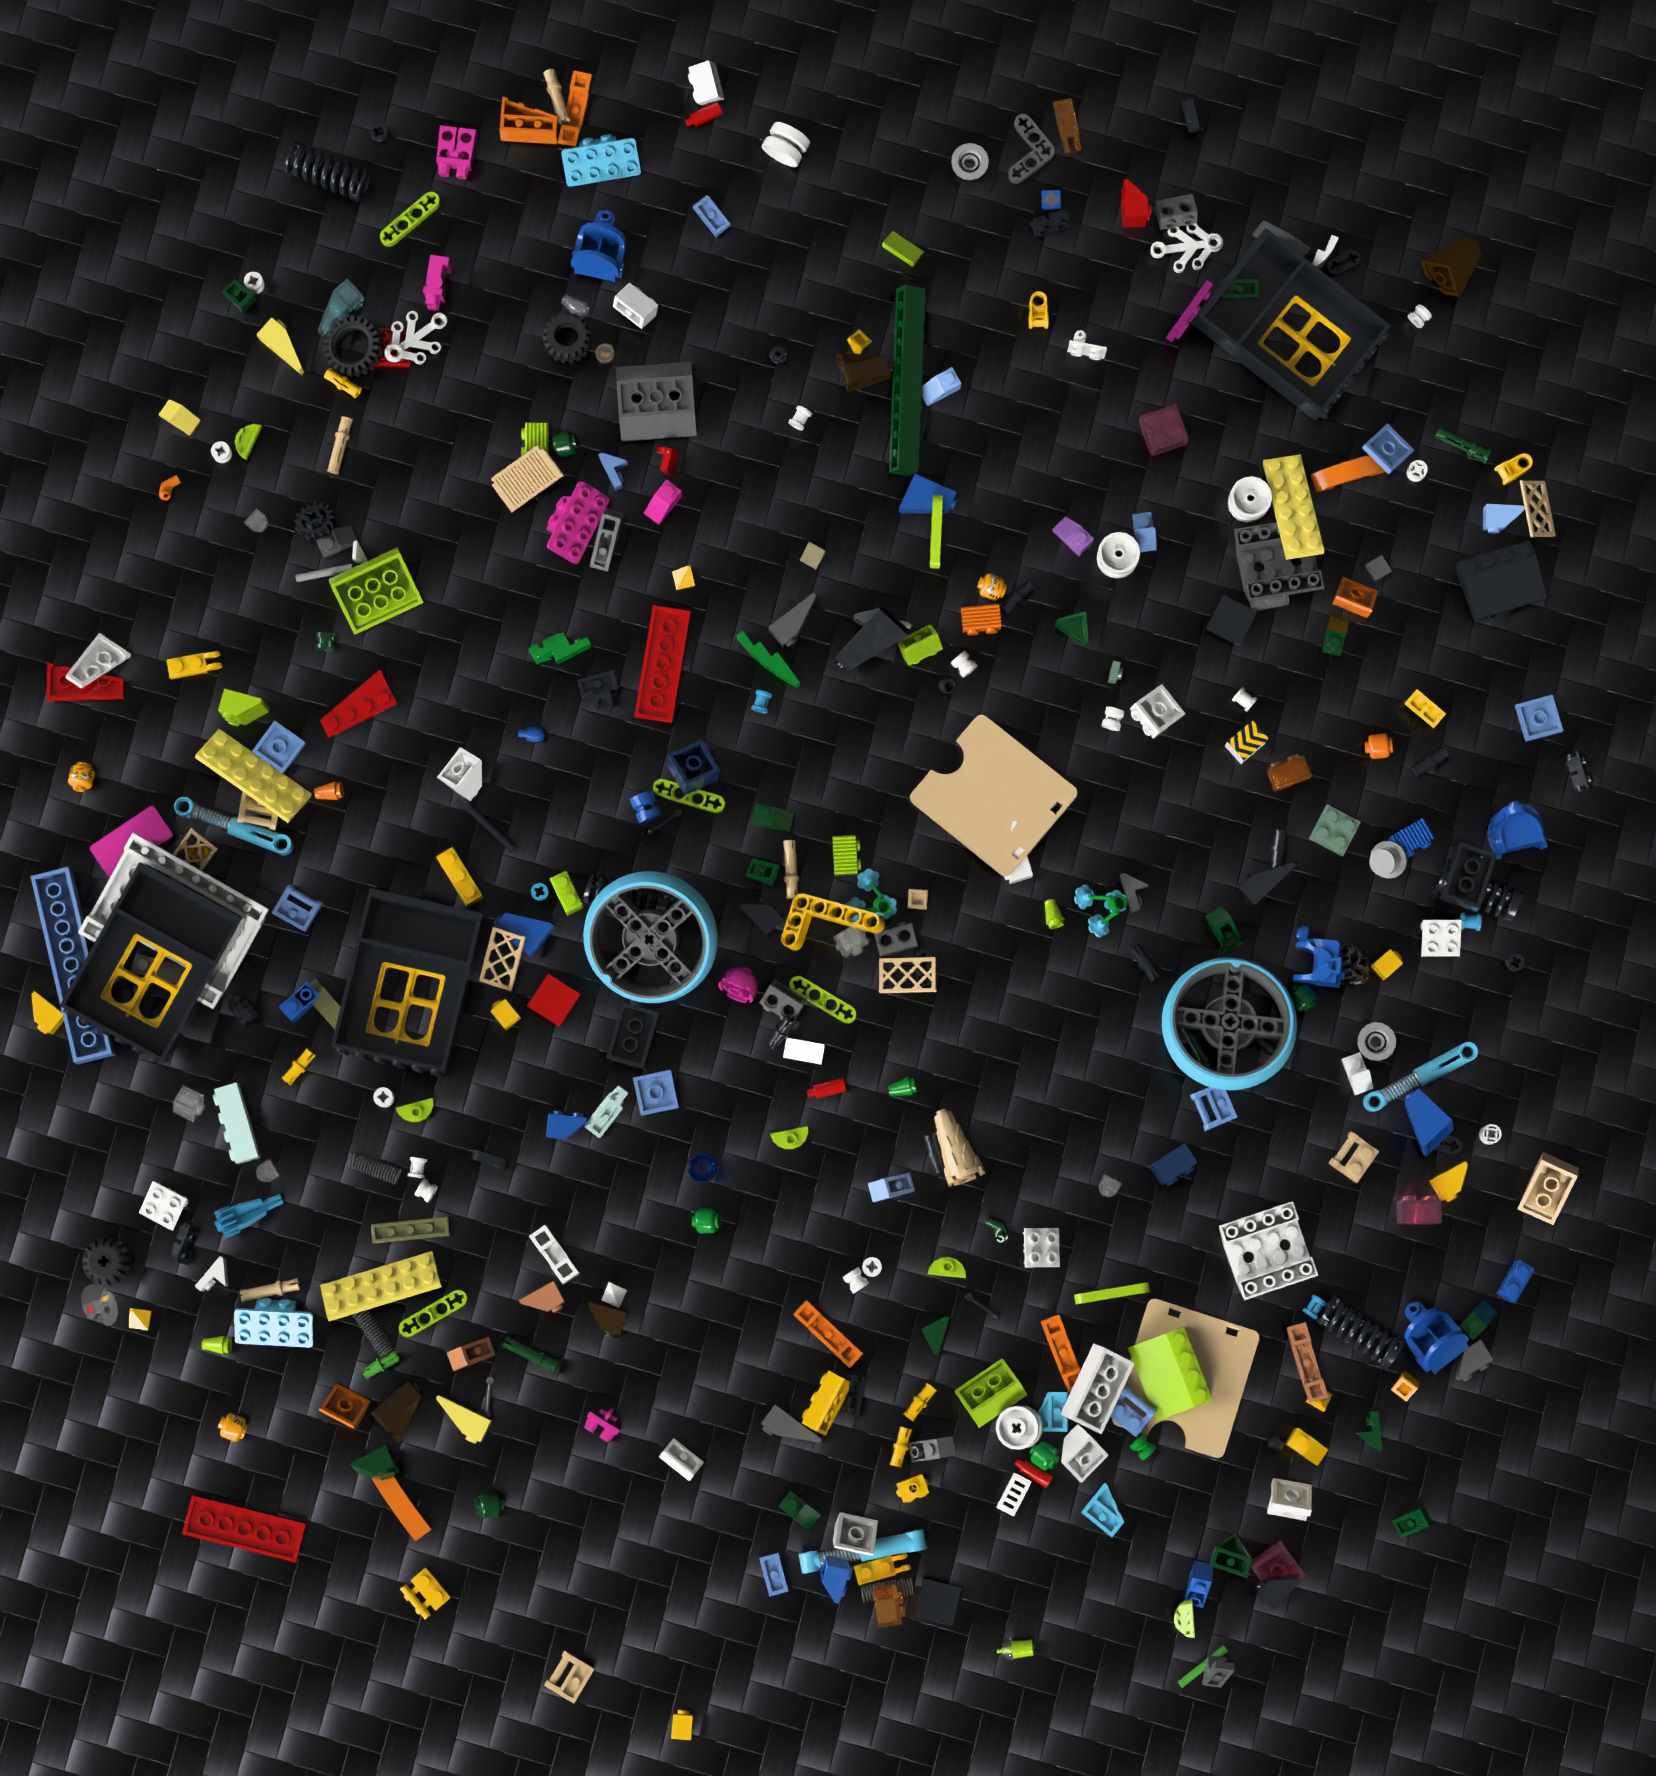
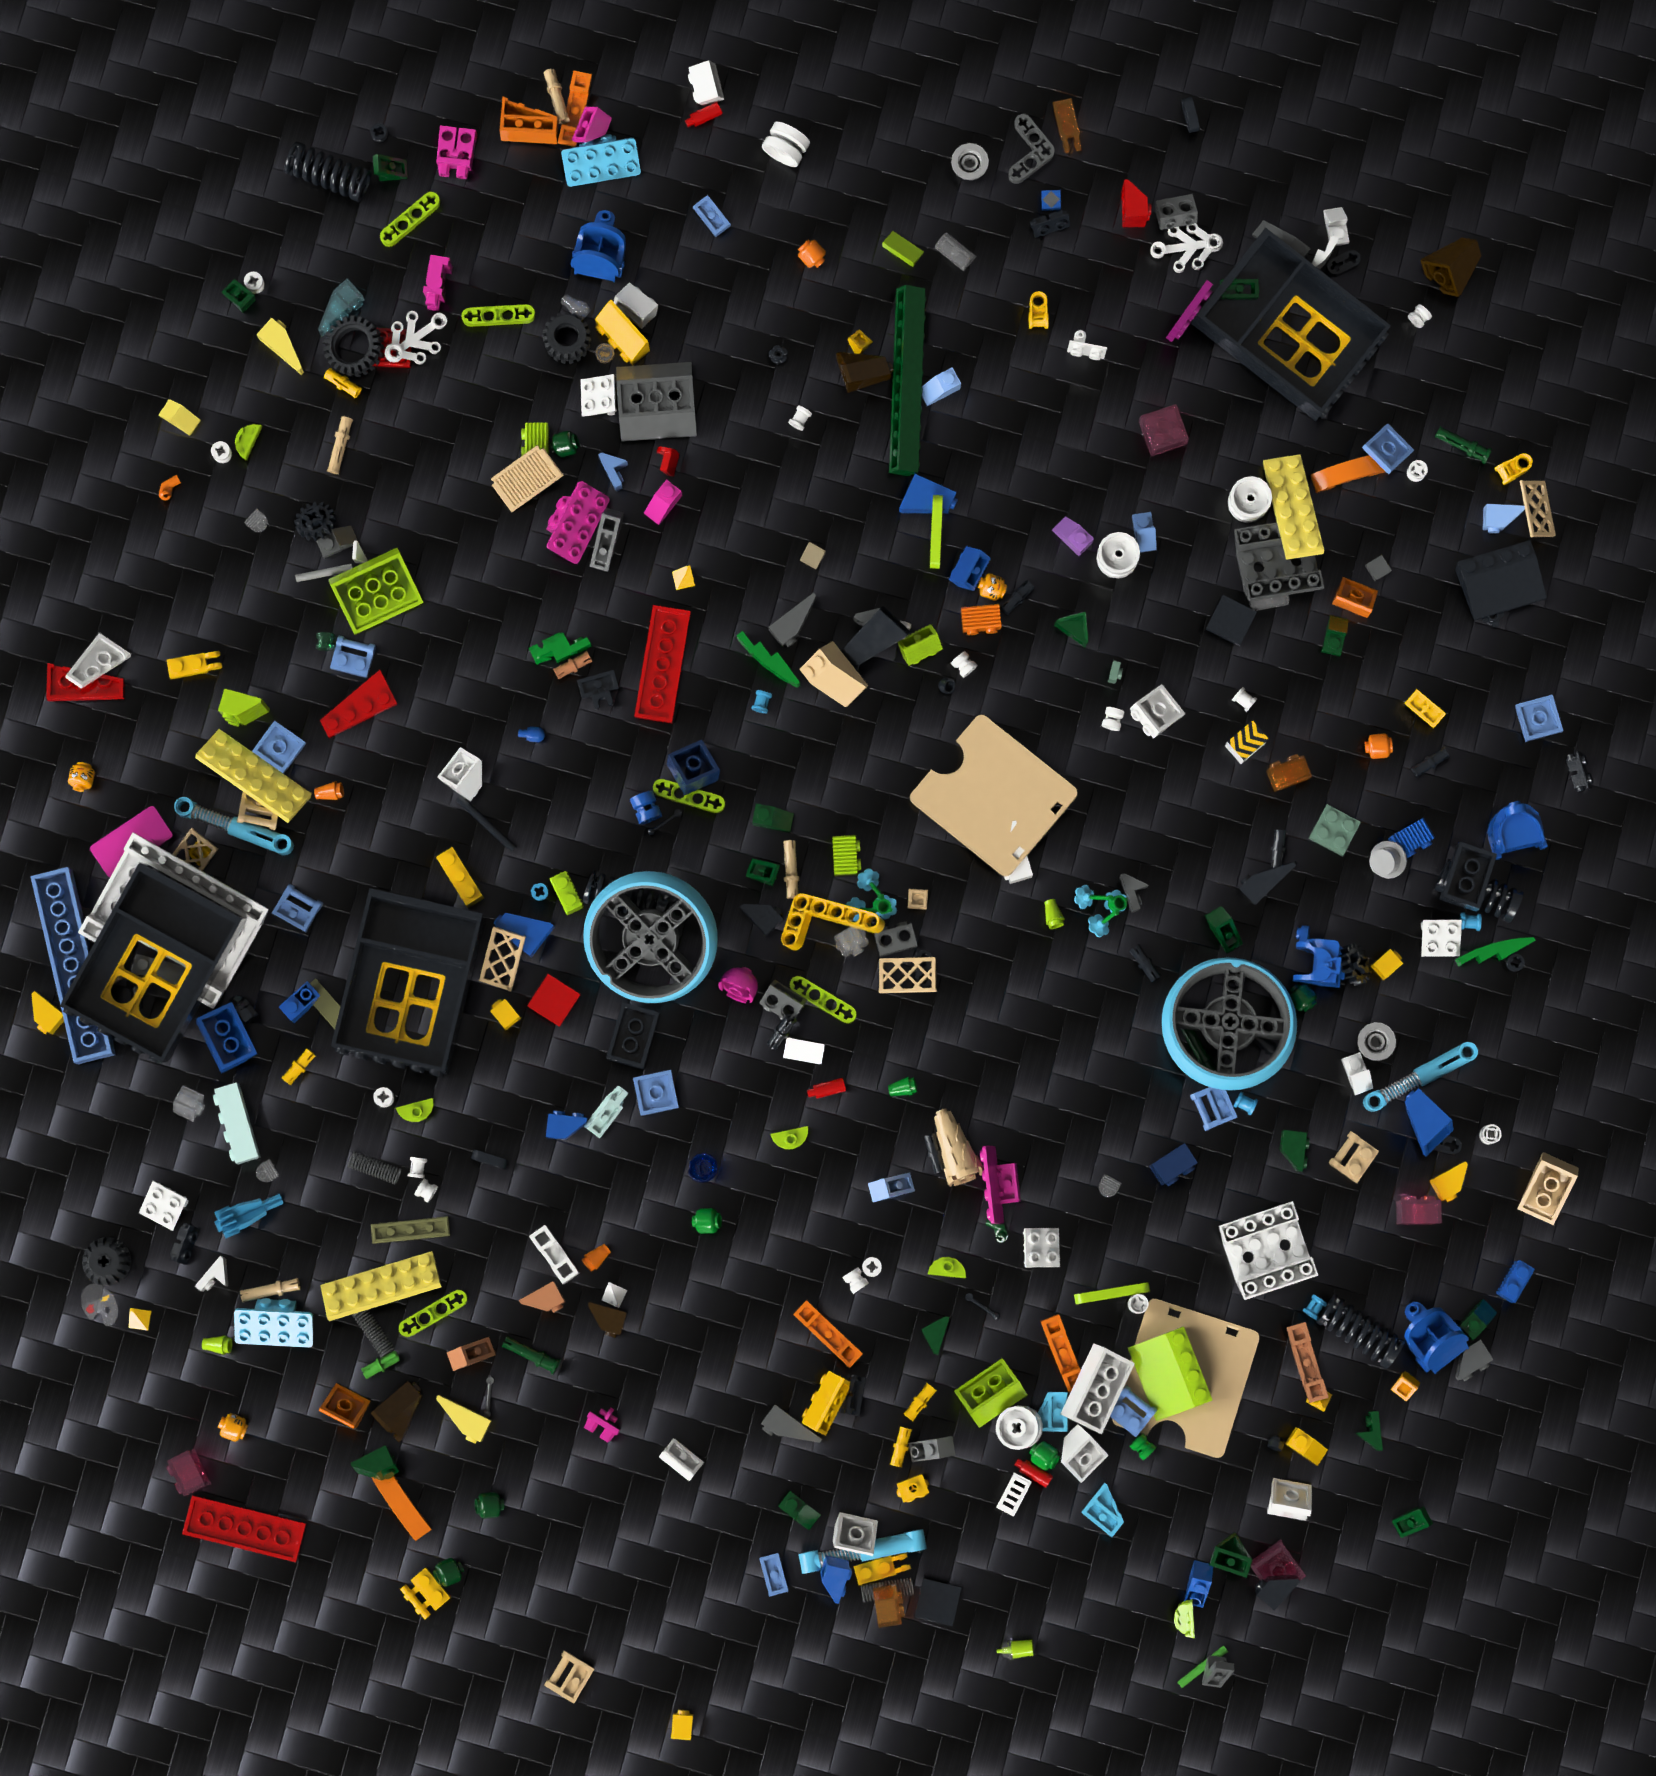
(188, 1473): none -> clear pink brick
(226, 1037): none -> blue slope
(350, 662): none -> medium blue plate
(390, 167): none -> dark green slope
(448, 1572): none -> dark green head
(498, 315): none -> lime beam
(572, 665): none -> nougat pin
(591, 125): none -> dark pink slope
(596, 1257): none -> orange cone
(598, 395): none -> white hinge
(621, 333): none -> yellow slope
(811, 253): none -> orange head
(834, 675): none -> tan slope
(955, 251): none -> clear brick
(969, 568): none -> blue brick
(1000, 1182): none -> dark pink bracket
(1140, 1302): none -> white wheel
(1245, 1103): none -> dark azure bush
(1293, 1148): none -> dark green slope
(1336, 225): none -> white slope
(1500, 949): none -> green slope

